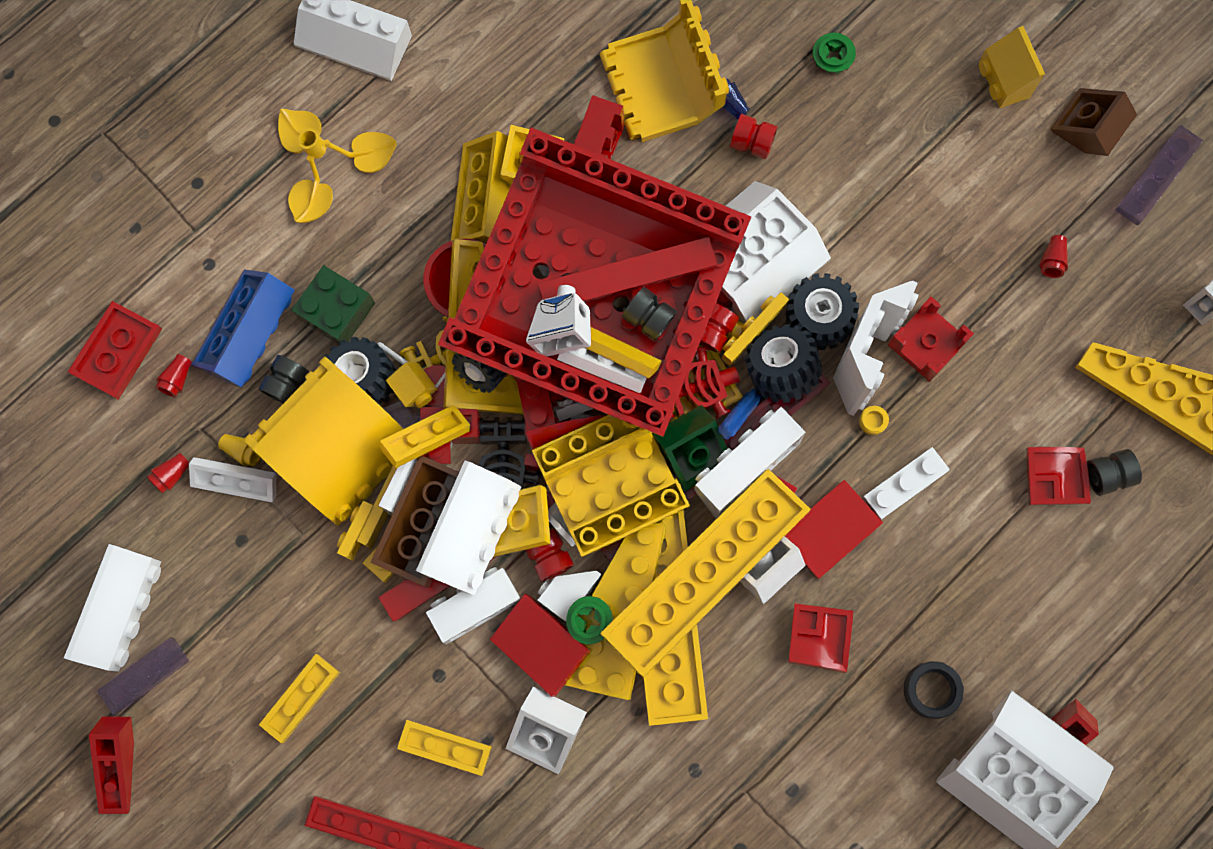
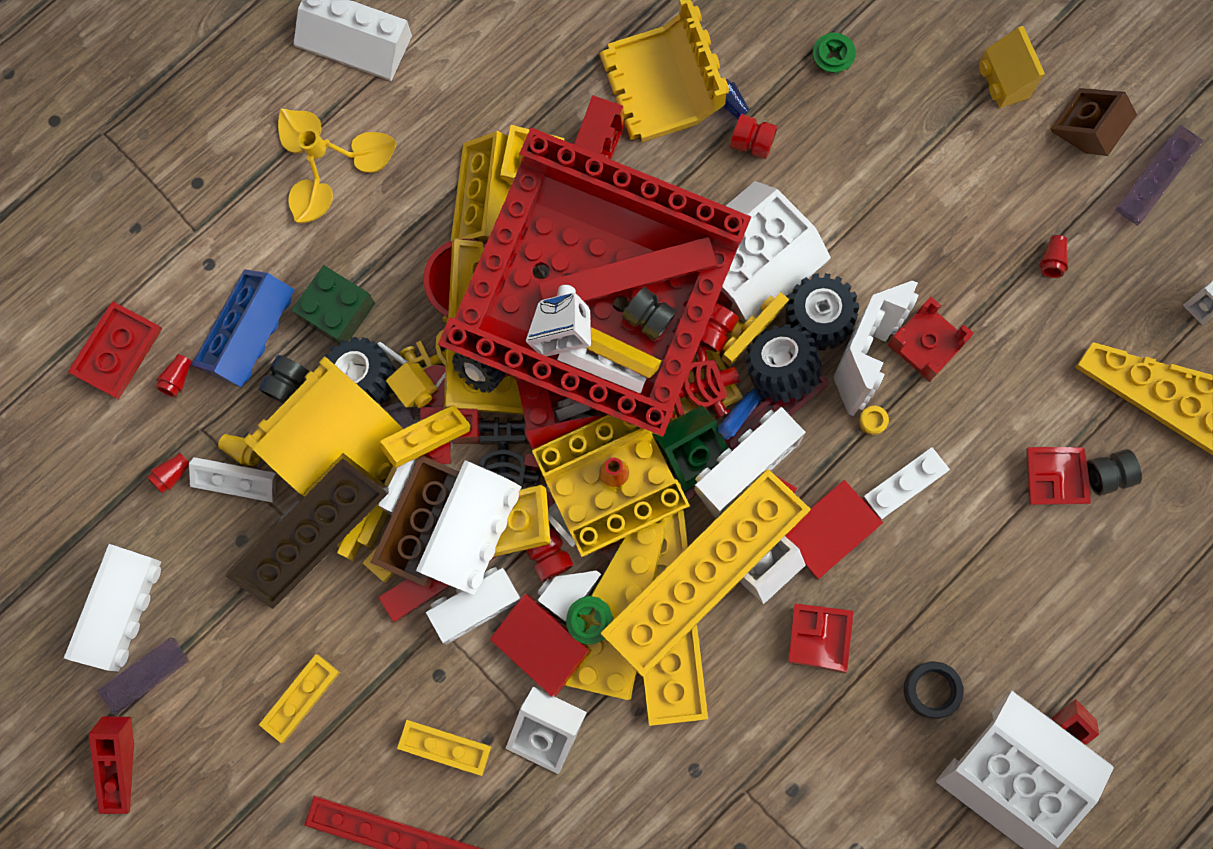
(307, 531): none -> dark brown plate
(614, 479): none -> red cone

